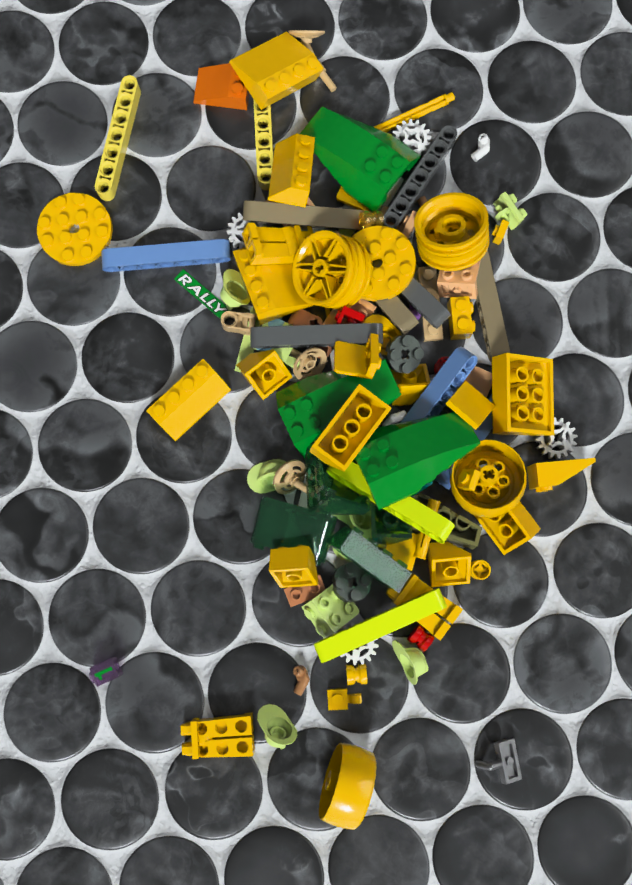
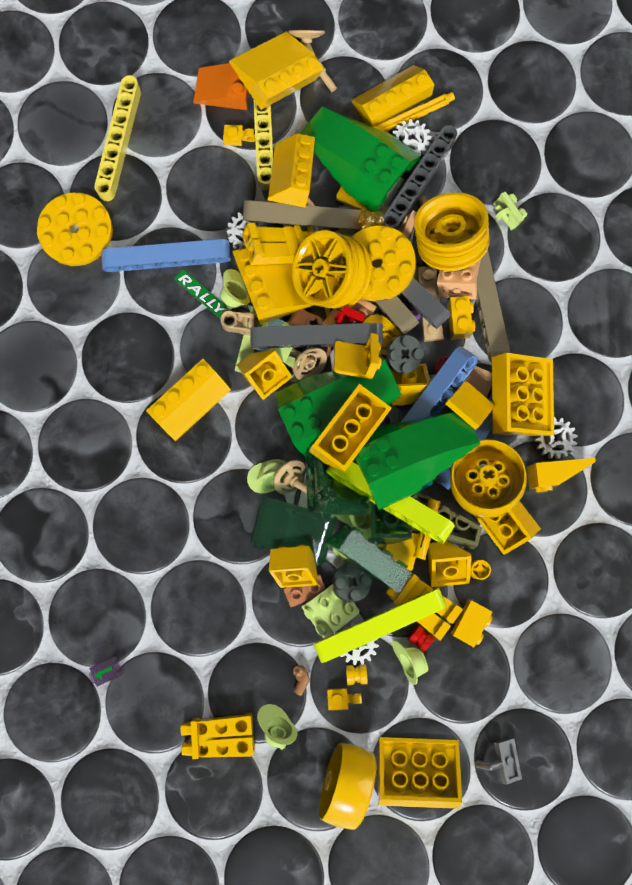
(235, 135): none -> yellow plate
(394, 96): none -> yellow slope
(394, 418): white arm -> none
(419, 773): none -> yellow slope
(468, 479): yellow plate -> none
(472, 623): none -> yellow brick
(483, 147): white arm -> none
(499, 231): yellow plate -> none

